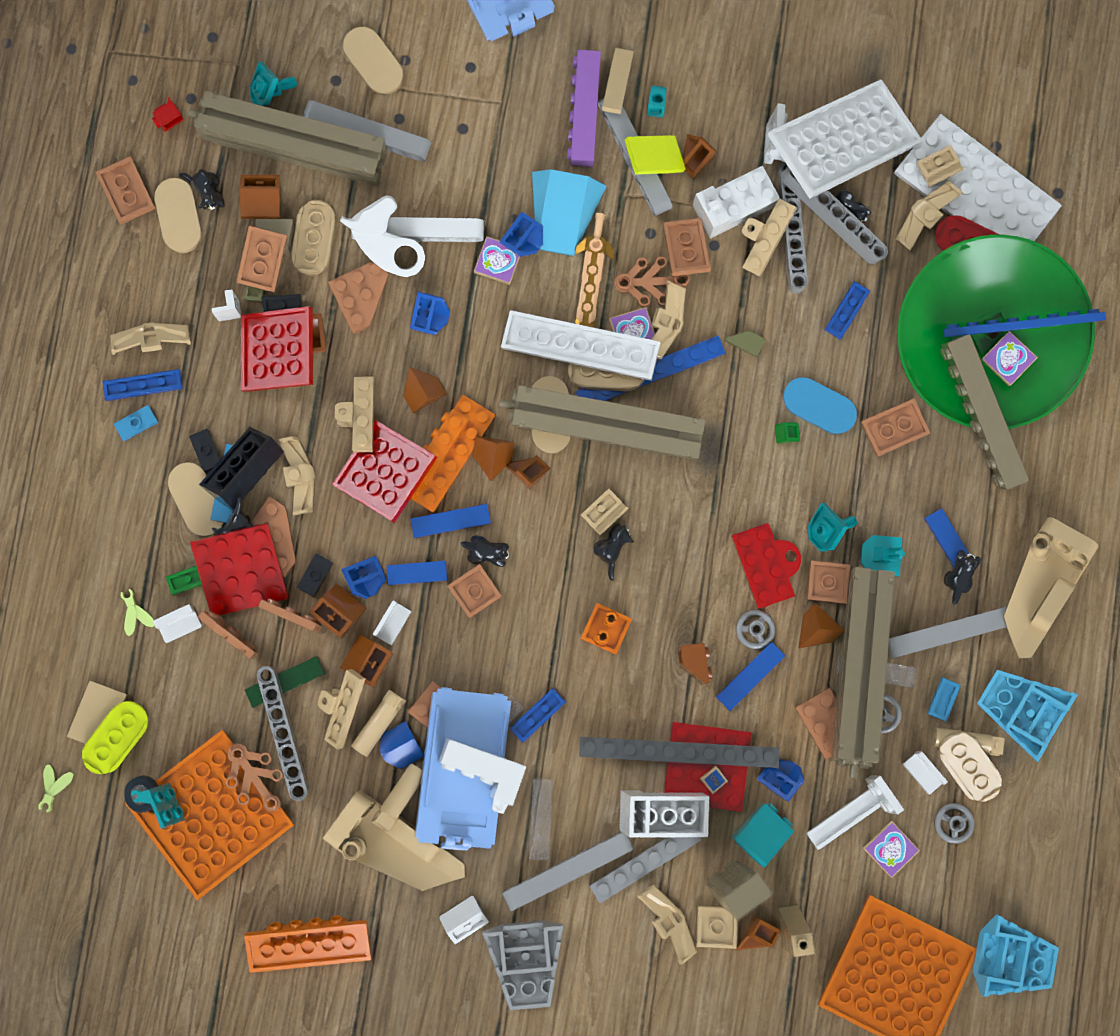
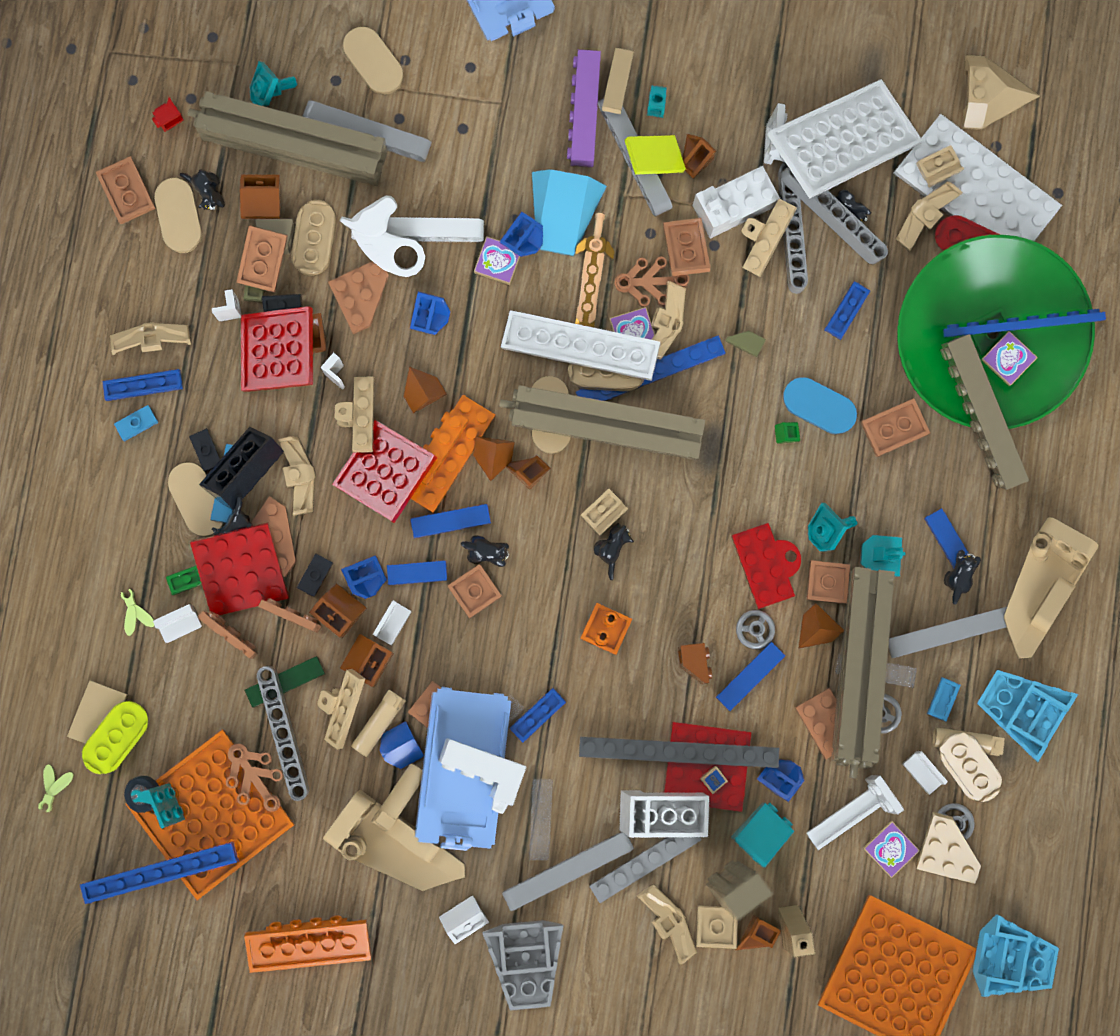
(159, 872): none -> blue plate
(331, 368): none -> white panel
(947, 851): none -> tan plate
(991, 93): none -> tan wedge

